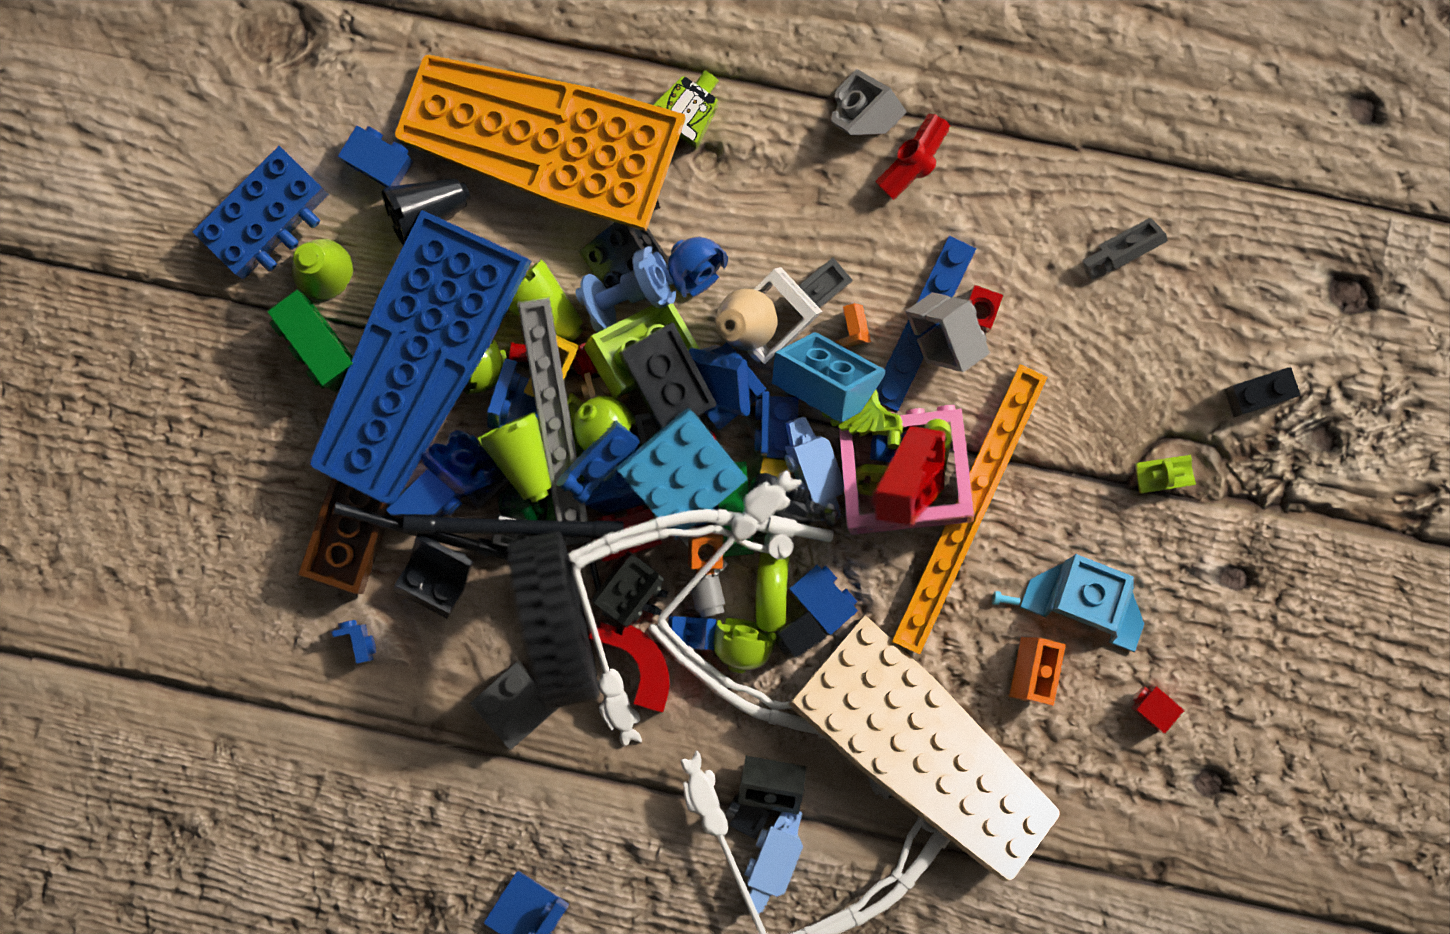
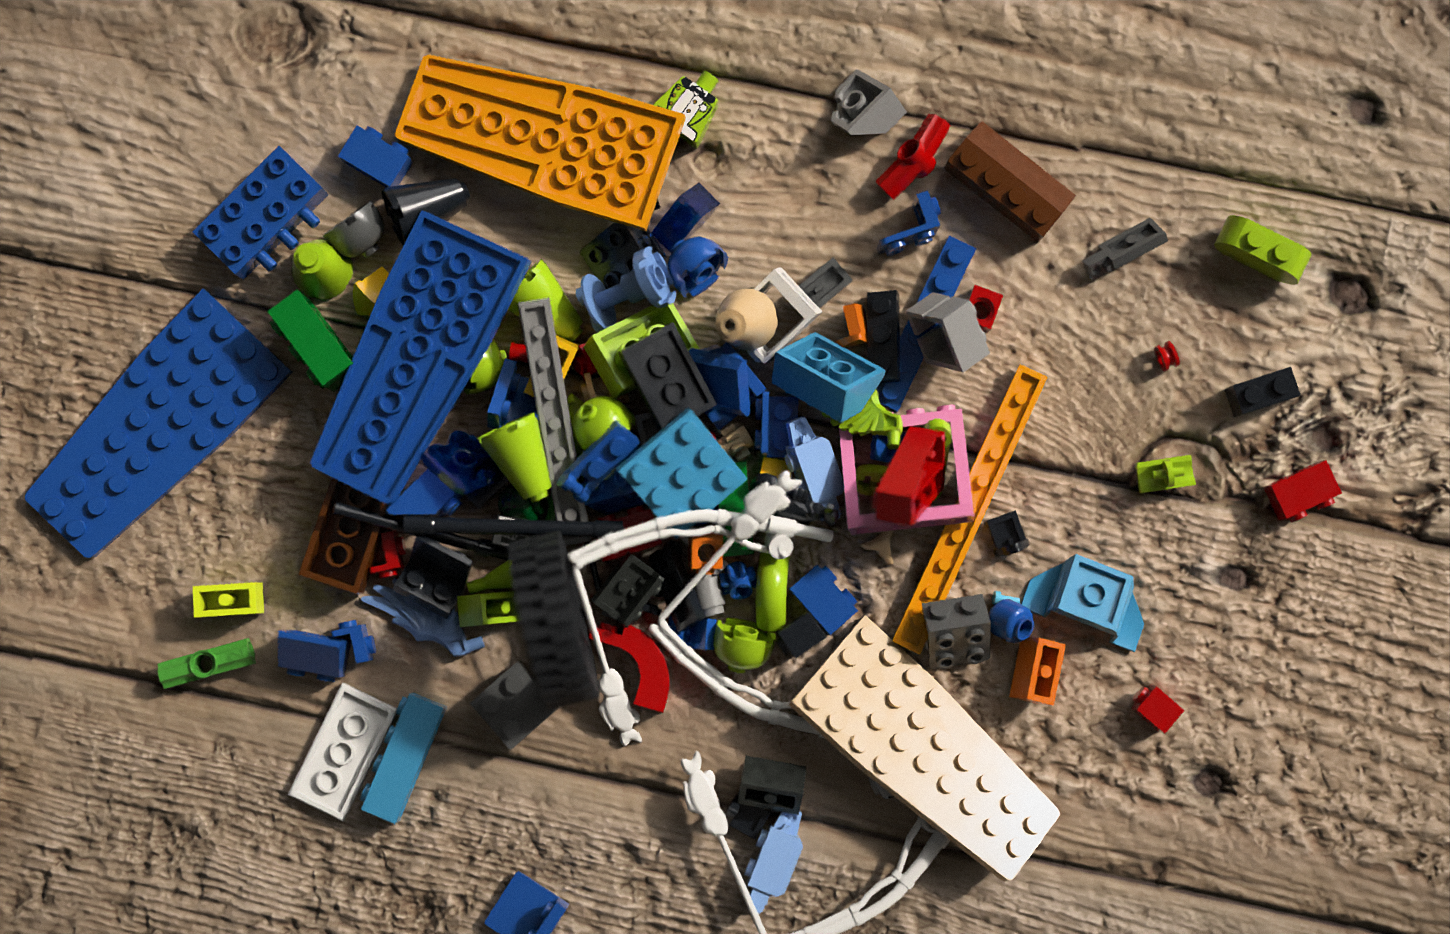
(157, 424): none -> blue wing
(189, 669): none -> bright green piece
(228, 599): none -> neon yellow brick
(313, 653): none -> blue slope
(343, 752): none -> white tile
(358, 232): none -> dark grey cylinder
(367, 291): none -> yellow tile
(394, 548): none -> red bracket
(403, 757): none -> dark azure brick
(424, 623): none -> medium blue animal
(487, 609): none -> lime slope
(496, 579): none -> lime cone
(675, 577): none -> black plate
(685, 216): none -> clear blue slope
(736, 442): none -> tan gear
(738, 580): none -> blue gear
(881, 545): none -> tan piece
(884, 332): none -> black plate
(926, 213): none -> blue bracket
(957, 631): none -> dark grey bracket
(1007, 534): none -> black tile
(1009, 181): none -> reddish brown slope
(1011, 621): none -> blue head
(1166, 356): none -> red bush
(1262, 249): none -> lime brick
(1302, 491): none -> red brick

